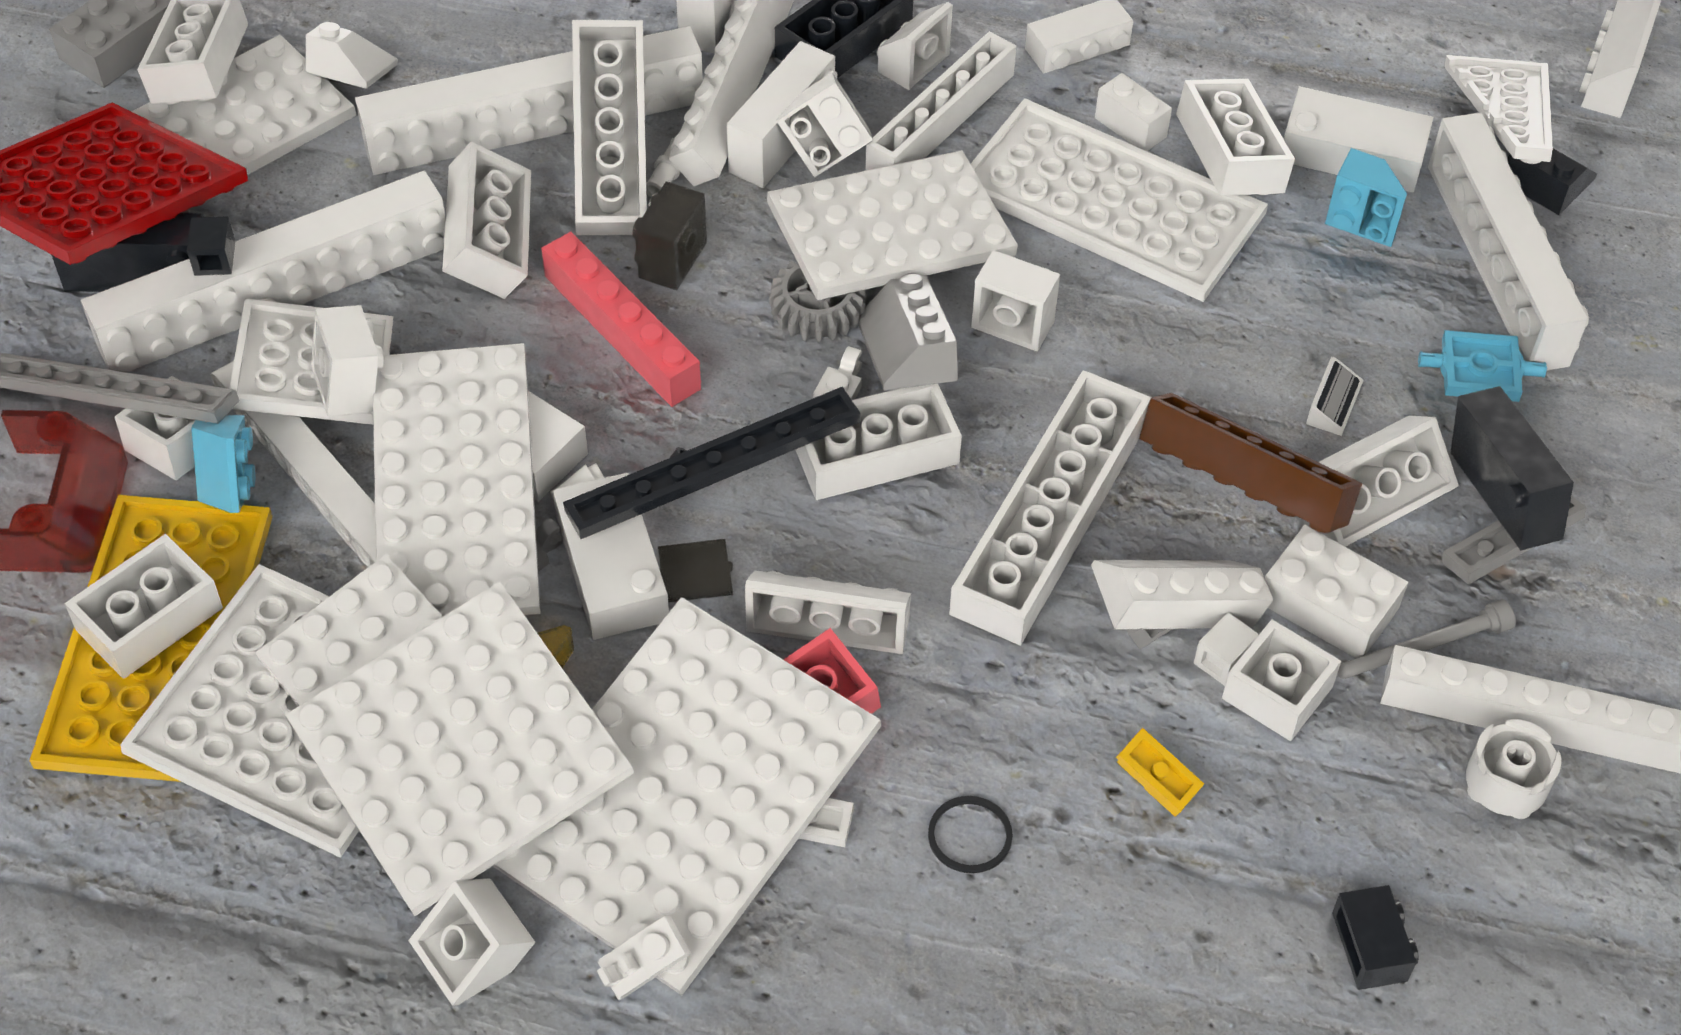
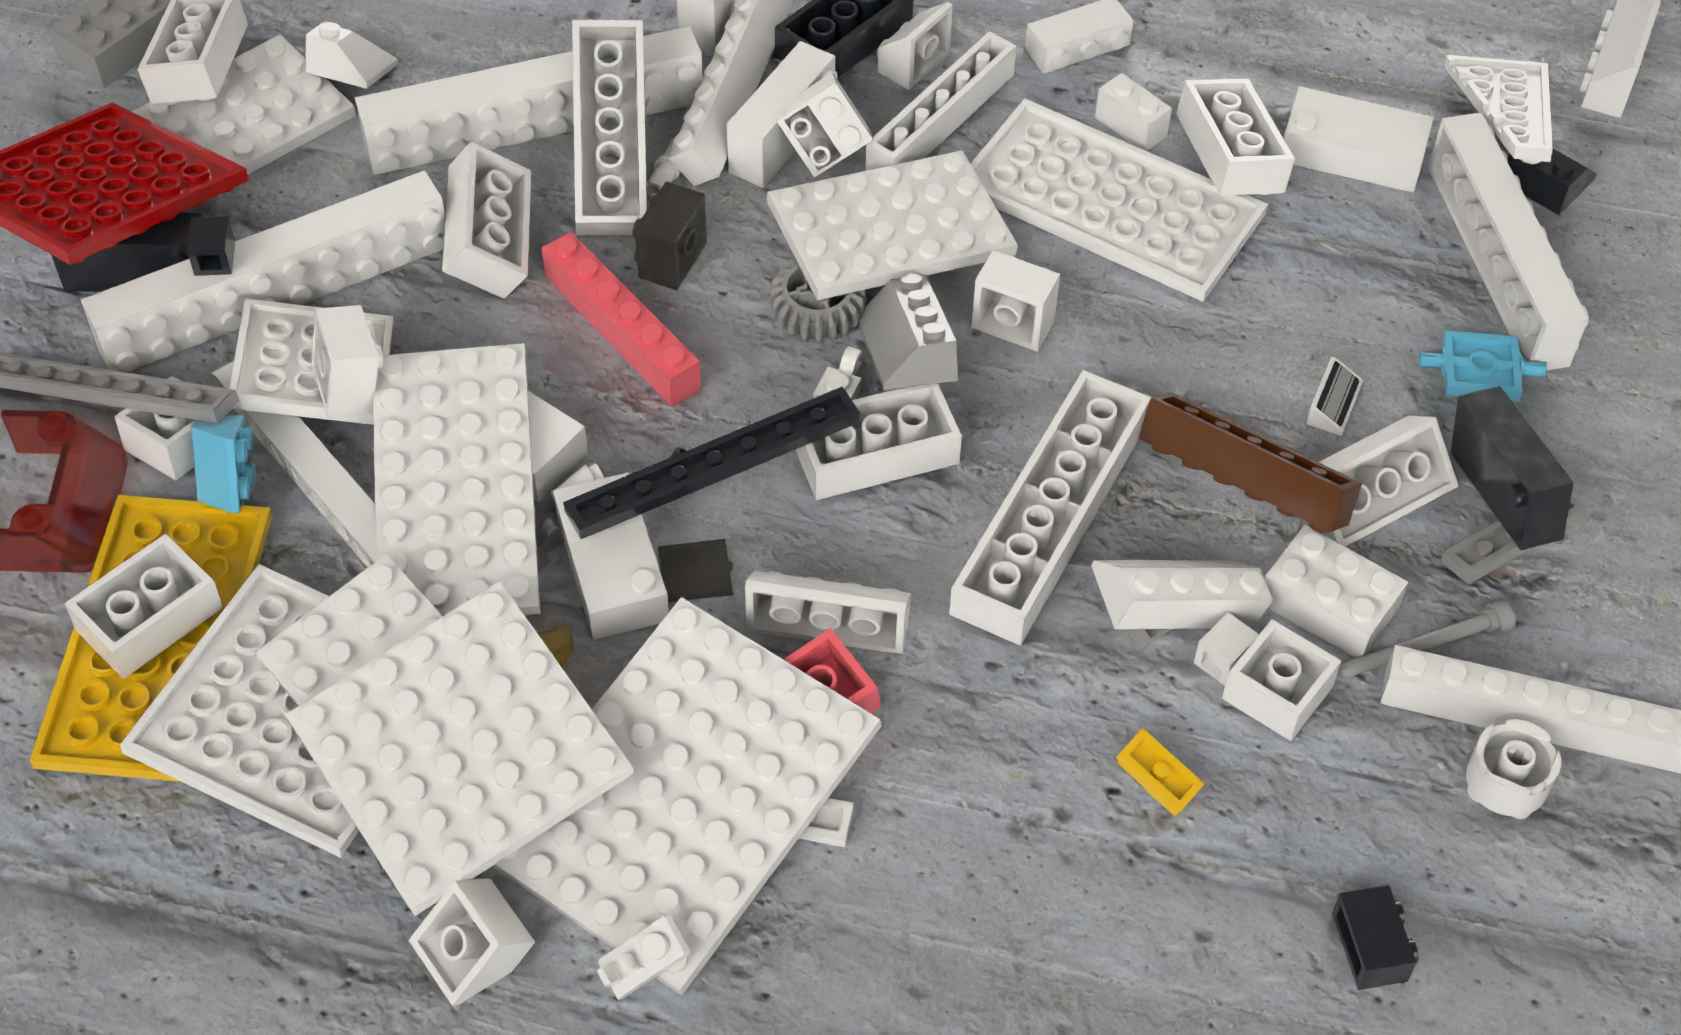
(975, 801): black piece -> none
(1367, 198): medium azure slope -> none

